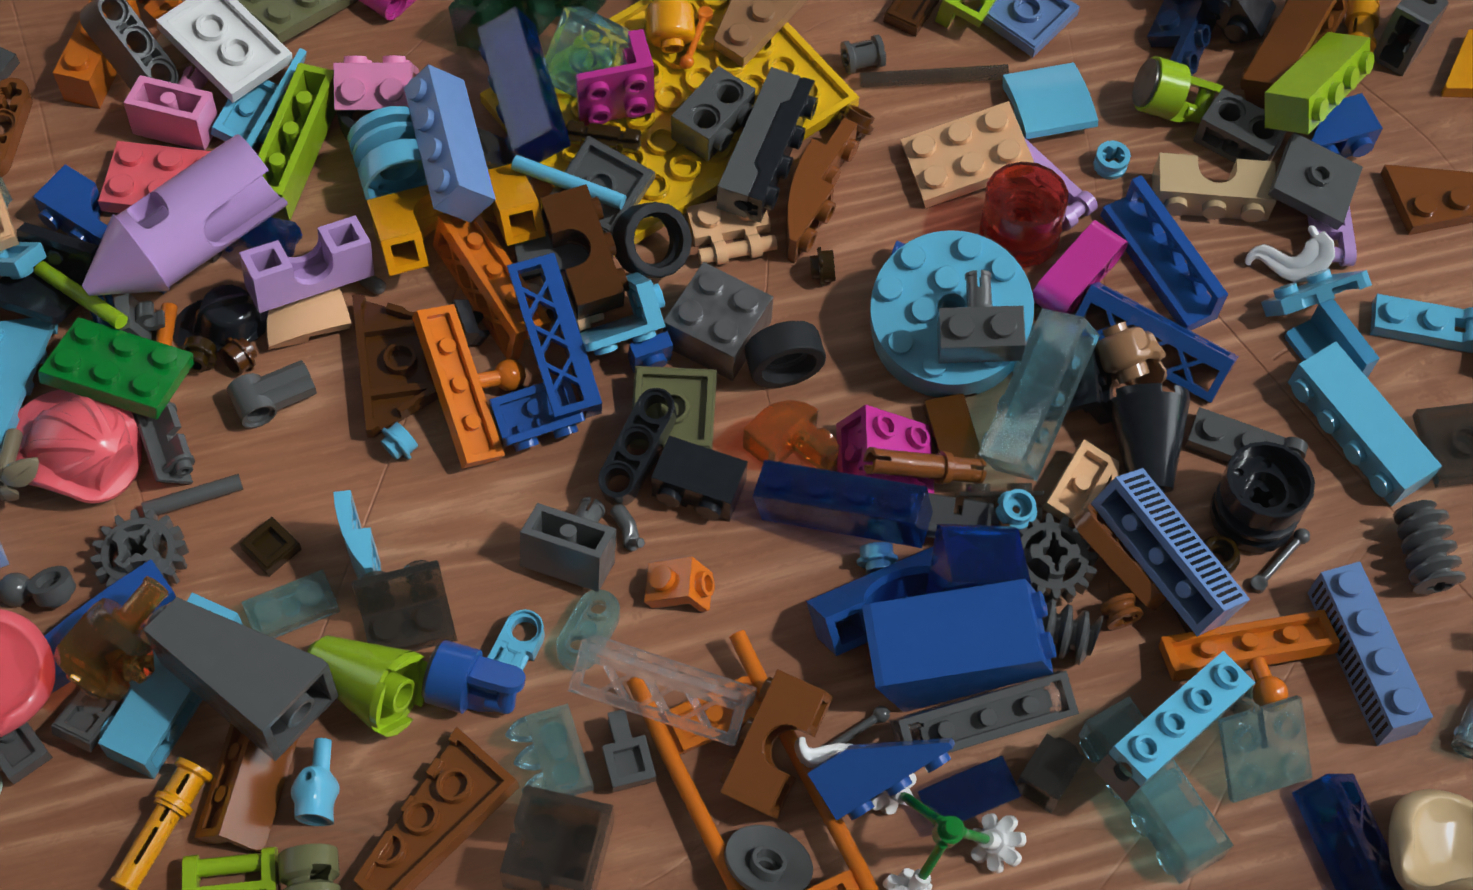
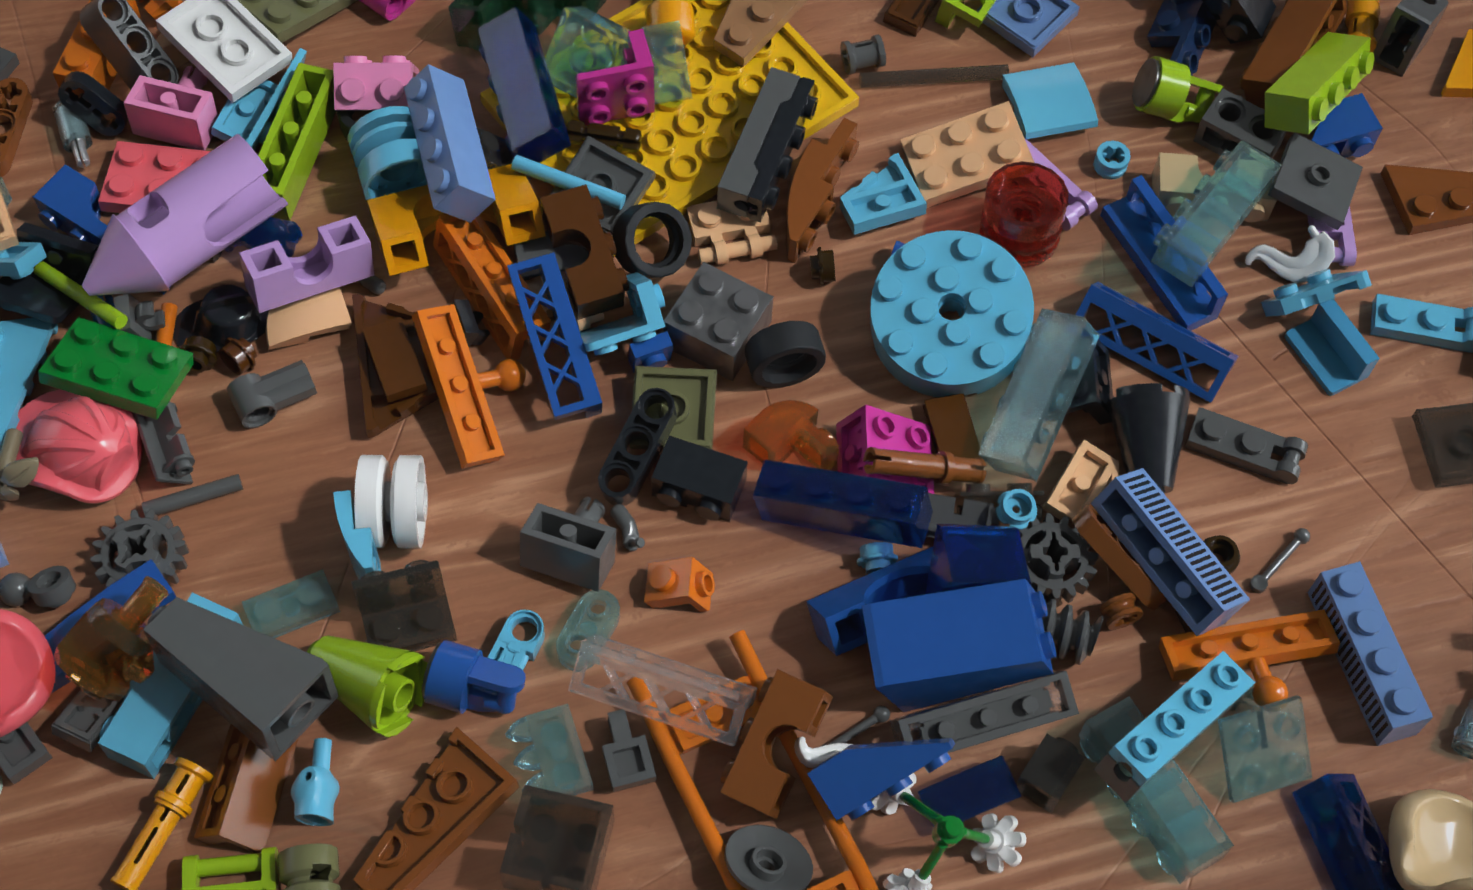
(73, 133): none -> clear light blue piece
(93, 103): none -> black beam
(270, 546): dark brown tile -> none
(392, 502): none -> white wheel
(394, 359): none -> reddish brown tile
(398, 441): medium azure plate -> none
(528, 414): blue bracket -> none
(669, 62): none -> clear light blue plate
(705, 15): orange hinge -> none
(718, 105): dark grey brick -> none
(860, 117): reddish brown plate -> none
(883, 198): none -> medium azure wing
(980, 329): dark grey brick -> none
(1080, 266): dark pink beam -> none
(1131, 355): medium nougat head -> none
(1215, 212): none -> clear light blue brick
(1262, 496): black wheel -> none
(1363, 424): medium azure brick -> none
(1425, 547): dark grey piece -> none

